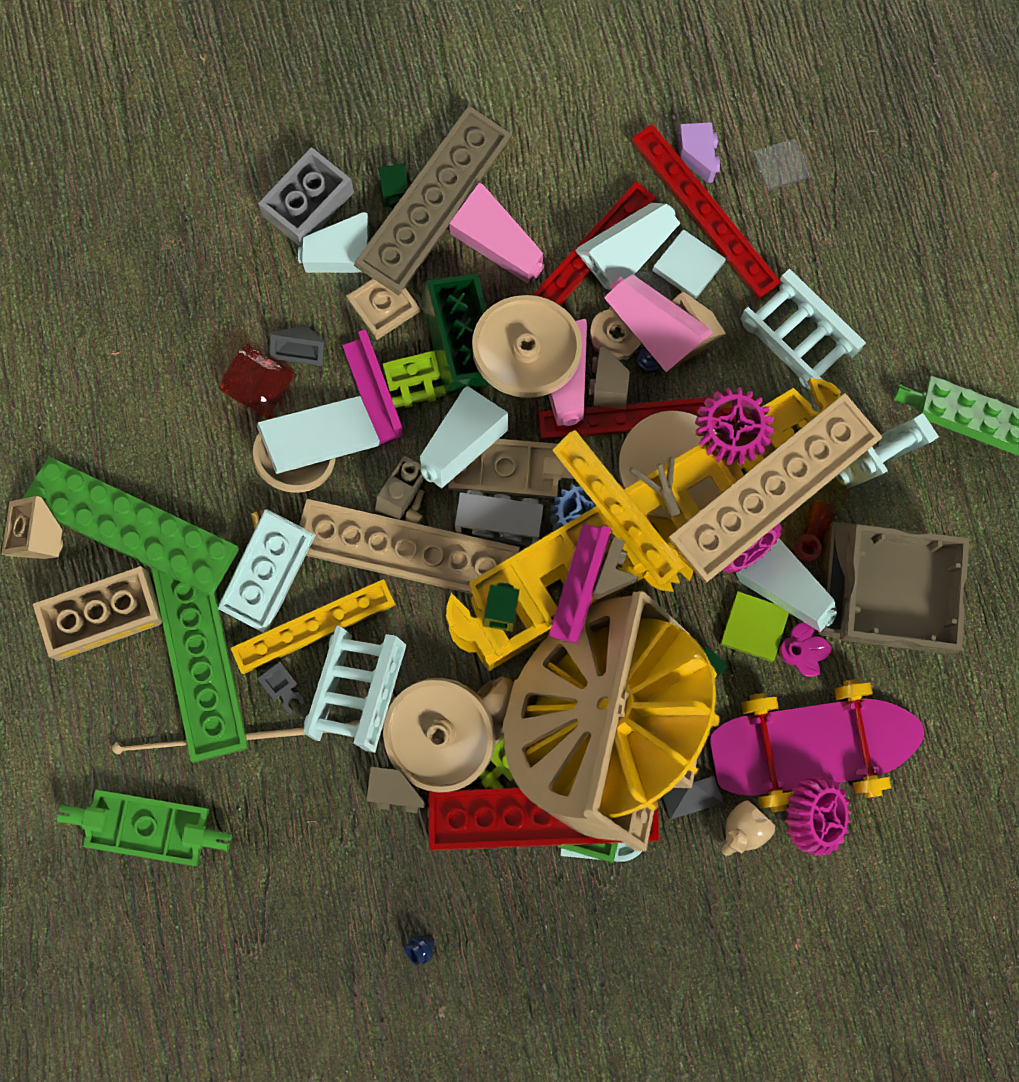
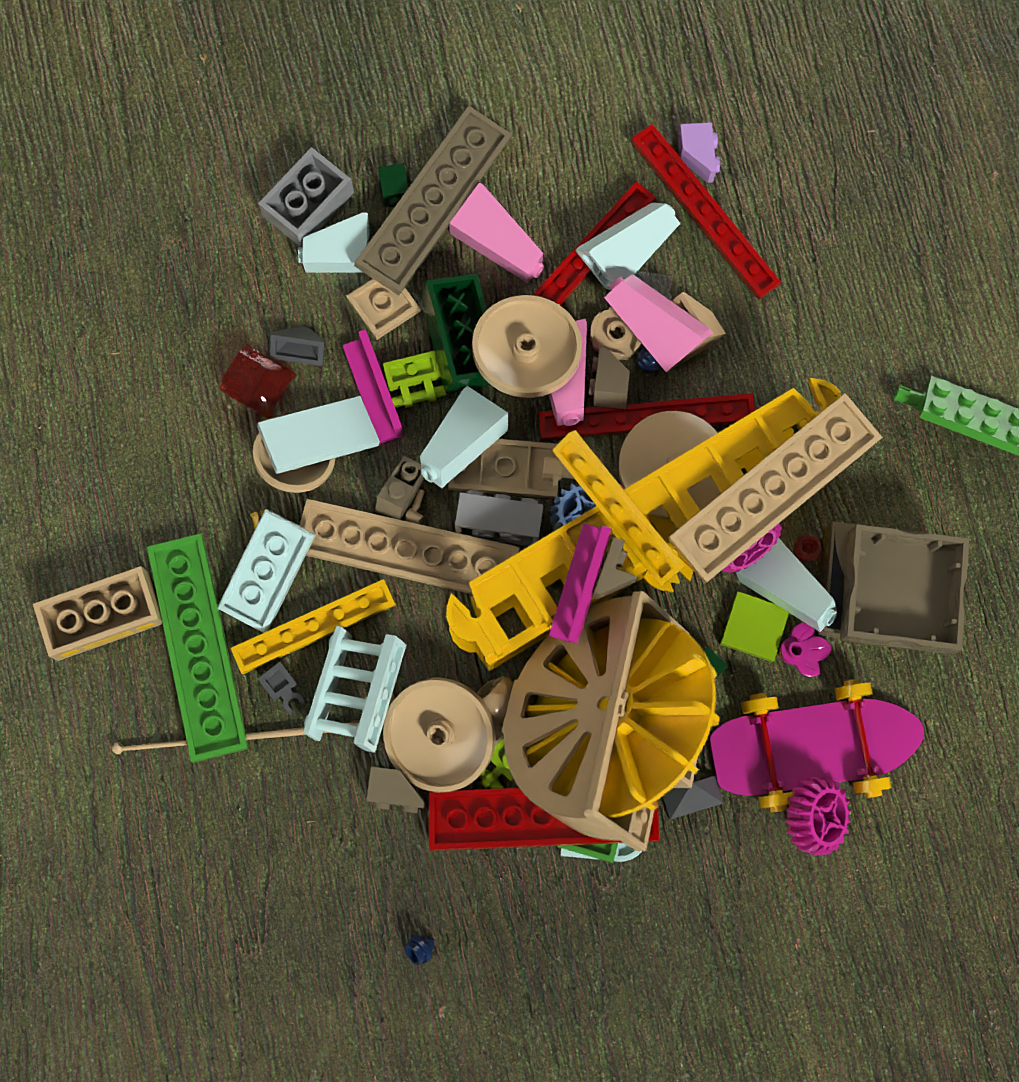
(31, 530): tan slope -> none
(133, 526): bright green plate -> none
(145, 827): bright green plate -> none
(501, 606): dark green brick -> none
(666, 490): dark tan plant -> none
(689, 264): light aqua tile -> none
(723, 425): dark pink gear -> none
(746, 829): tan piece -> none
(781, 164): clear piece -> none
(809, 306): light aqua fence -> none
(819, 518): clear red cone -> none
(895, 443): light aqua fence -> none

